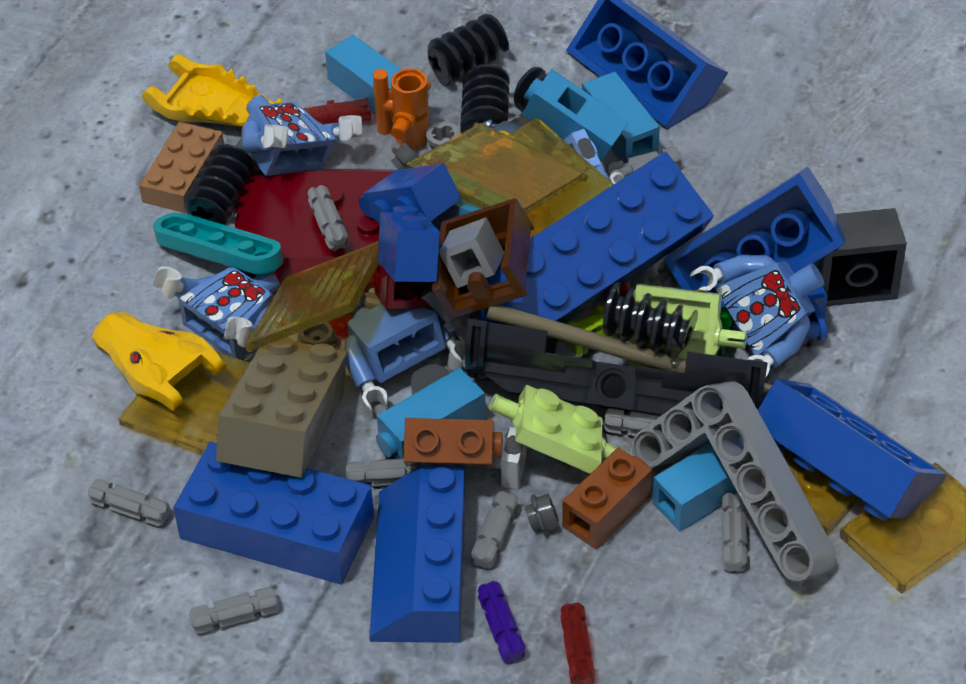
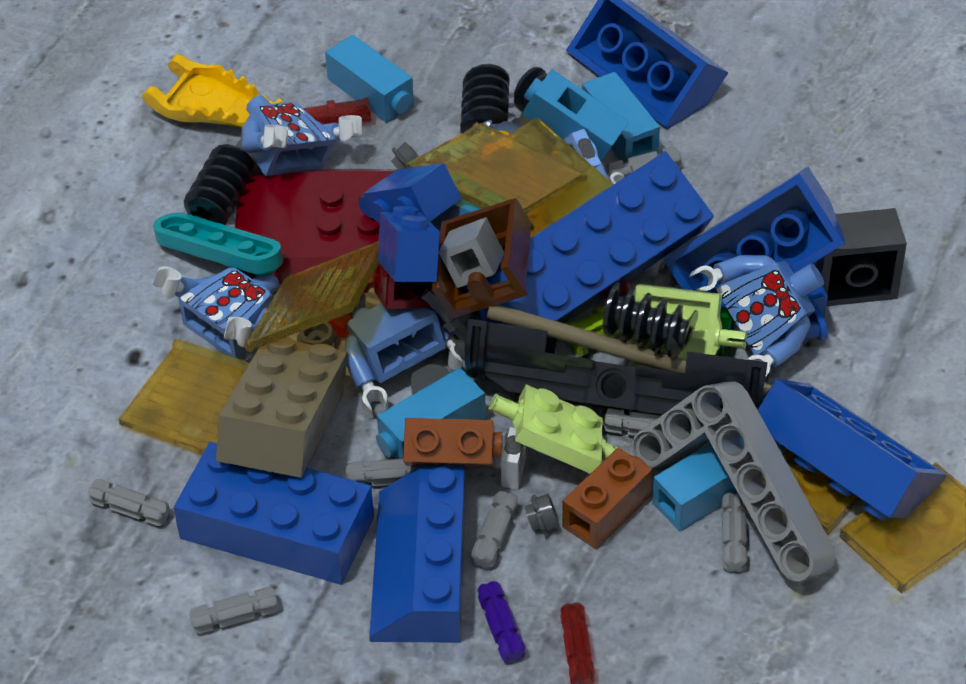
(153, 356): yellow animal -> none
(178, 165): medium nougat piece -> none
(328, 217): light grey axle -> none
(404, 104): orange pin -> none
(440, 133): light grey bush -> none
(466, 46): black piece -> none

